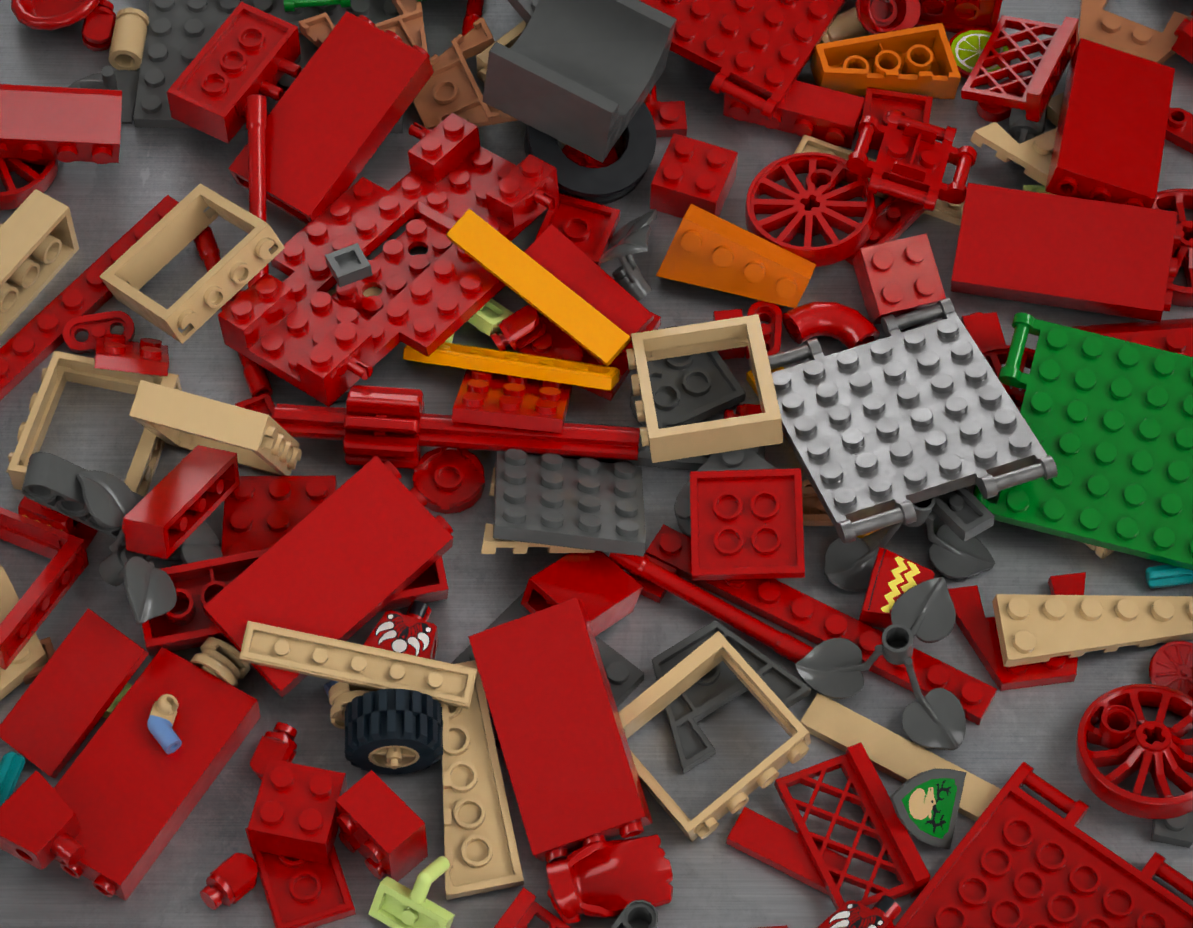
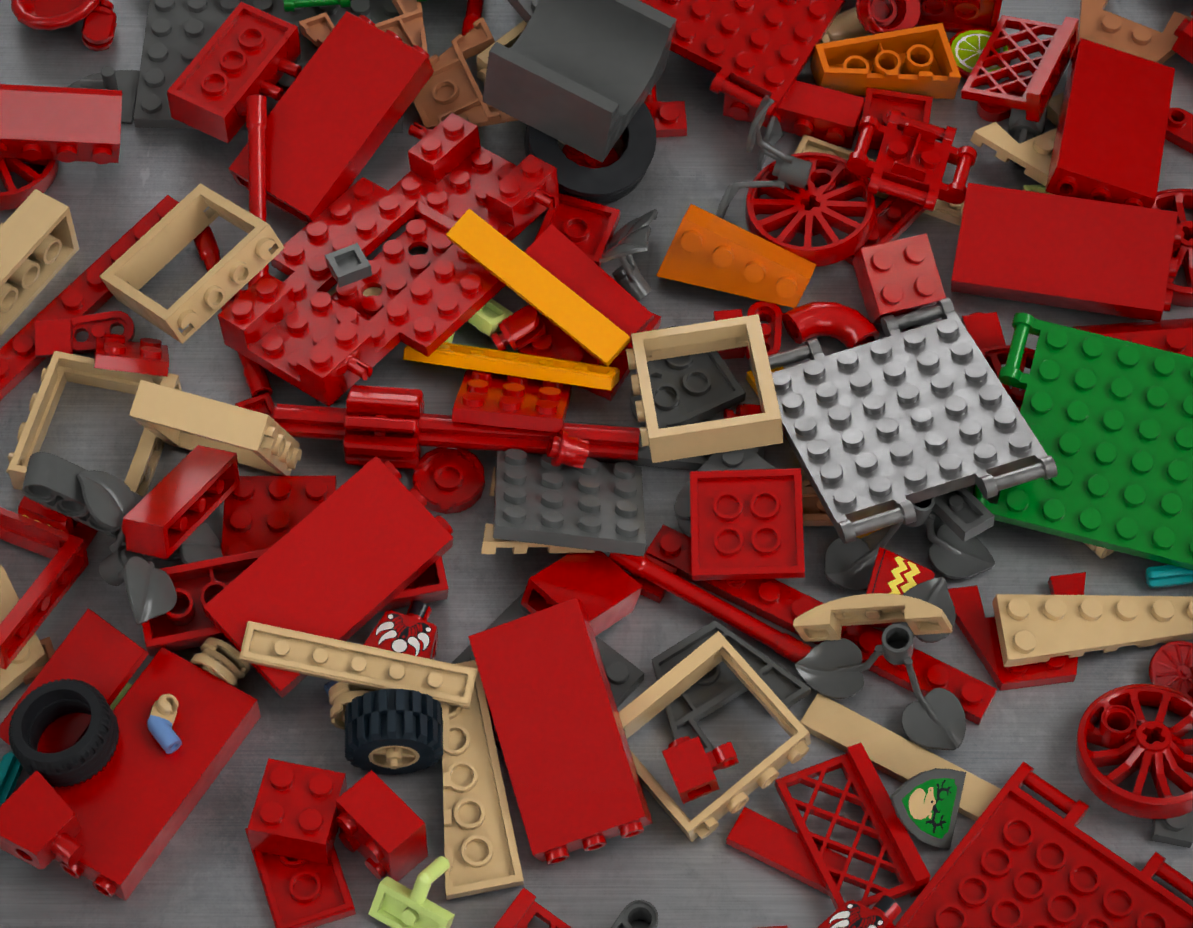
(43, 708): none -> black tyre
(53, 336): none -> red tile
(128, 39): tan piece -> none
(230, 881): red arm -> none
(274, 745): red arm -> none
(567, 450): none -> red hose
(609, 876): red hair -> none
(693, 175): red brick -> none
(694, 768): none -> red brick
(787, 167): none -> dark grey plant
(827, 619): none -> tan slope

